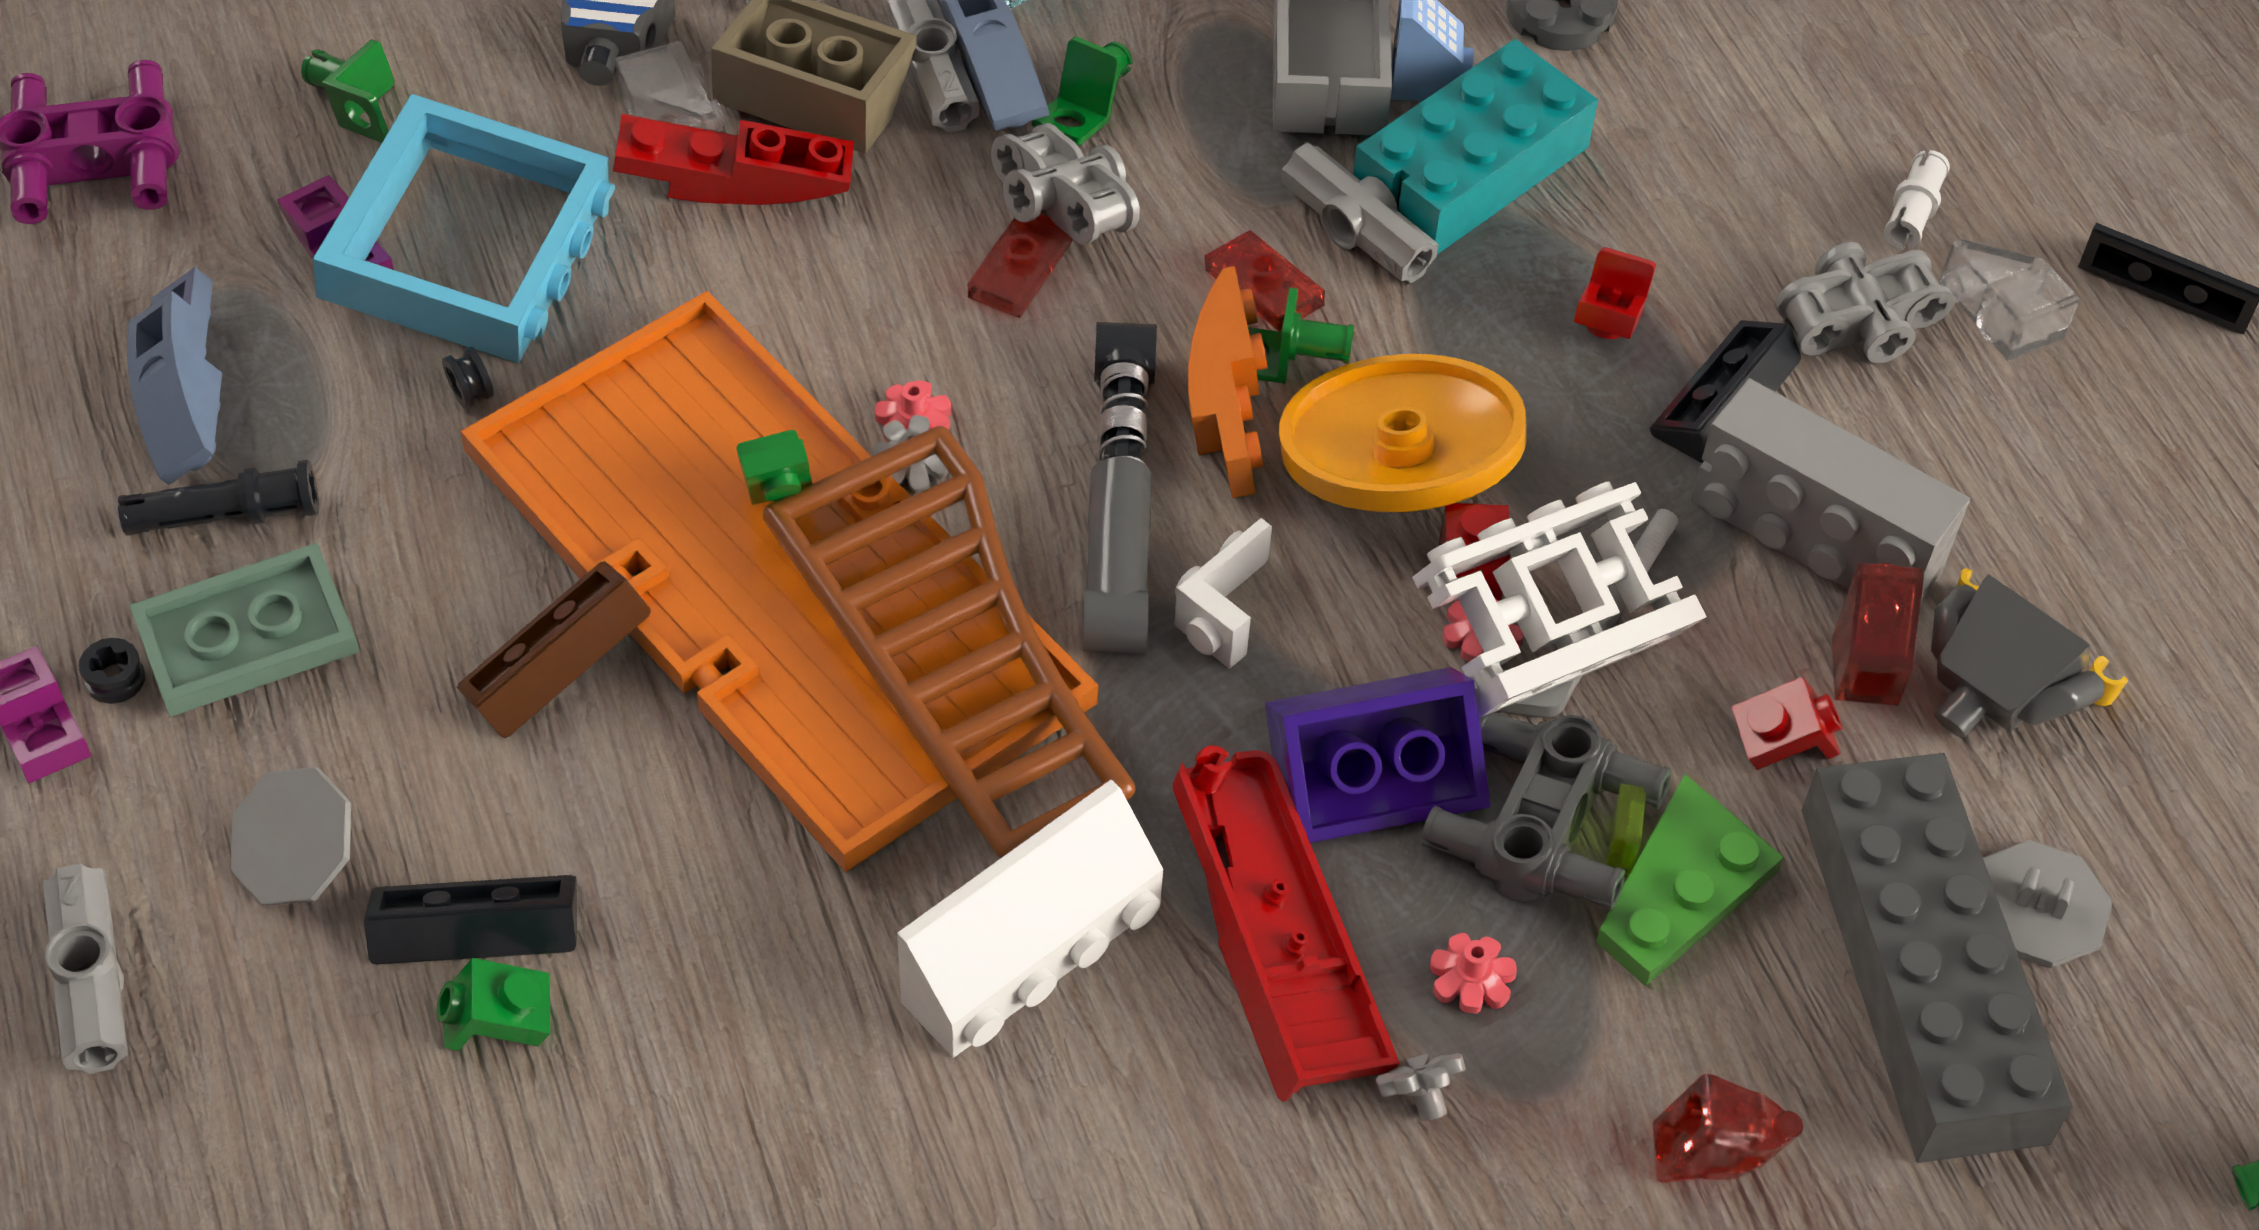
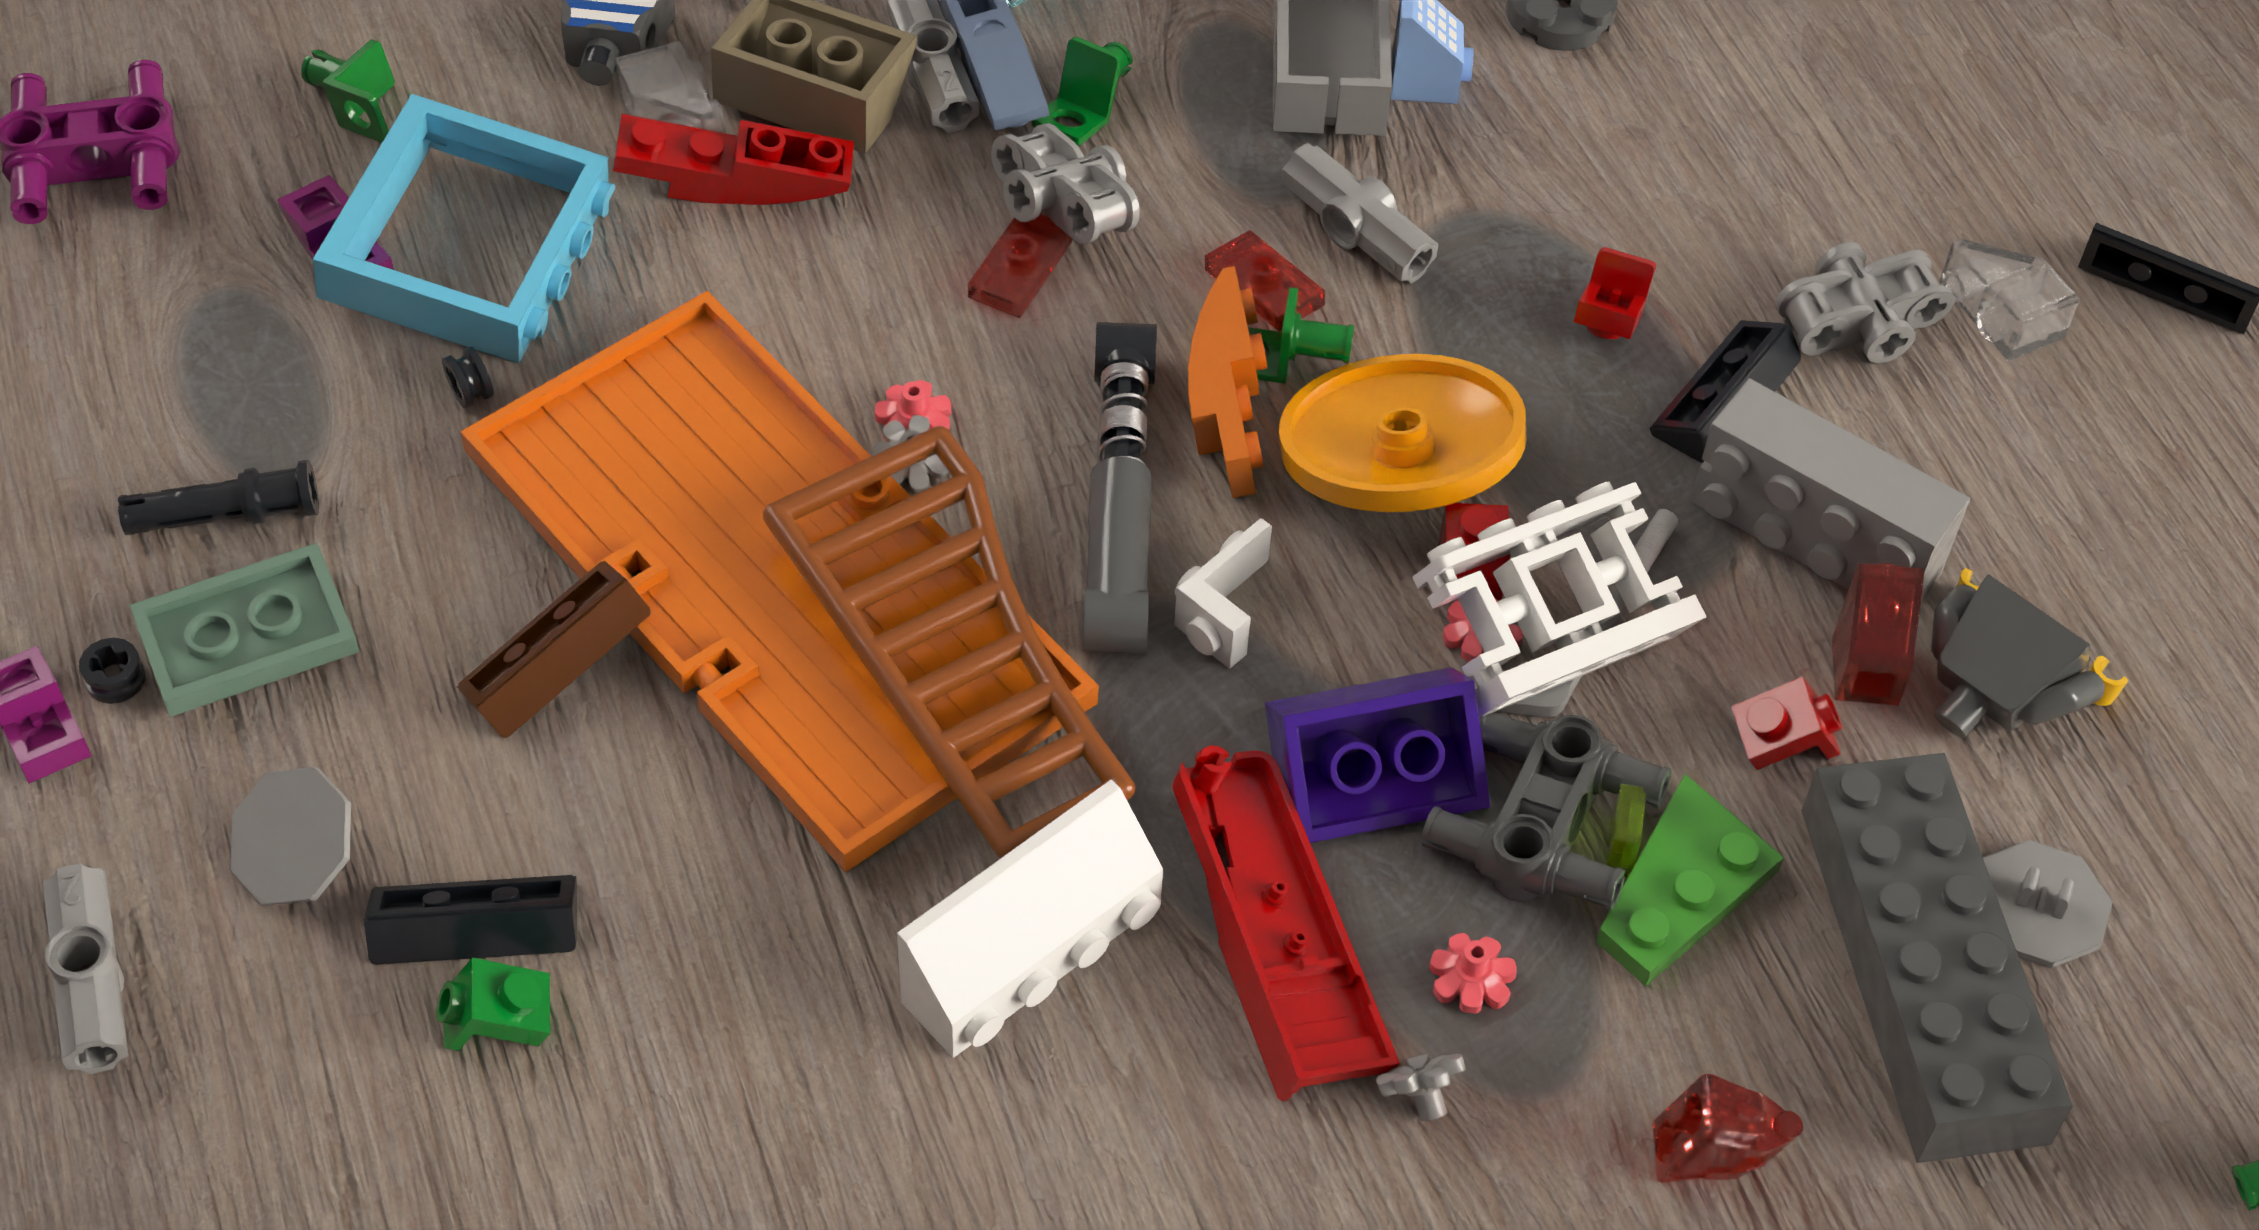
(171, 380): sand blue slope -> none
(774, 466): green bracket -> none
(1480, 142): teal piece -> none
(1916, 200): white pin -> none

